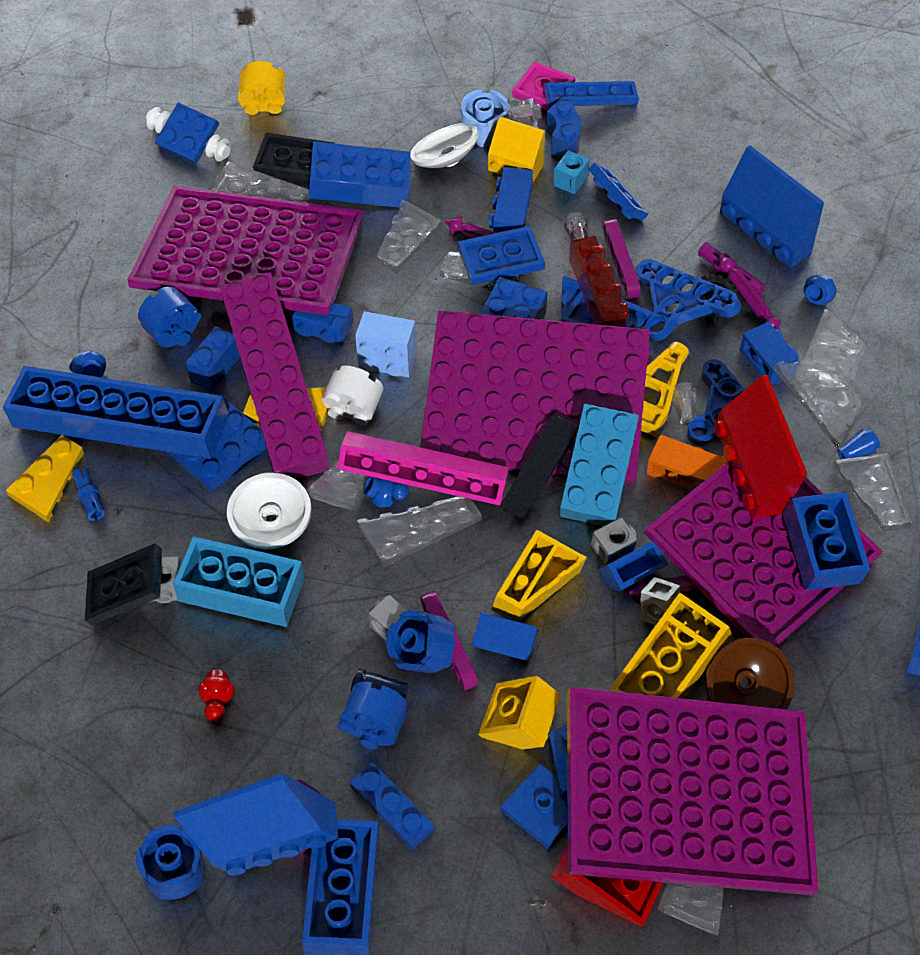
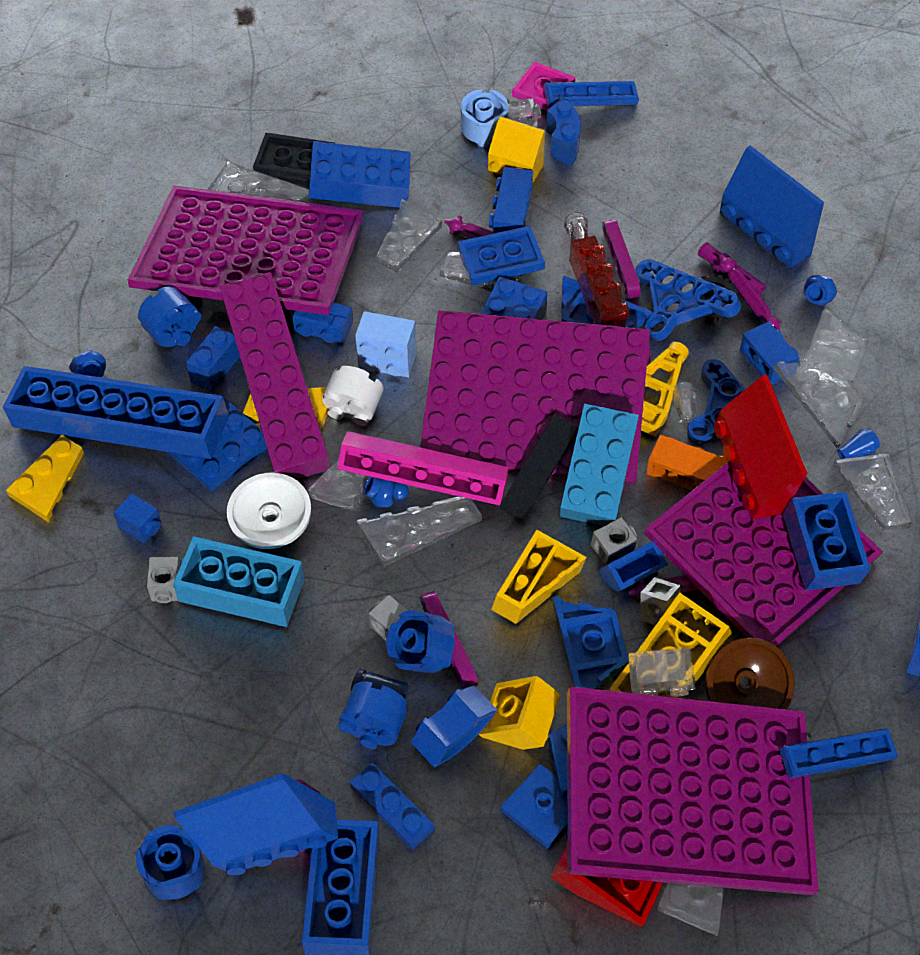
(88, 494): blue pin -> none
(123, 584): black plate -> none
(137, 518): none -> blue brick
(187, 133): blue plate -> none
(216, 692): red animal -> none
(261, 88): yellow brick -> none
(445, 146): white dish -> none
(453, 725): none -> blue brick
(505, 636): blue brick -> none
(571, 172): dark azure brick -> none
(590, 642): none -> blue wing
(617, 192): blue plate -> none
(662, 672): none -> clear brick
(838, 753): none -> blue tile

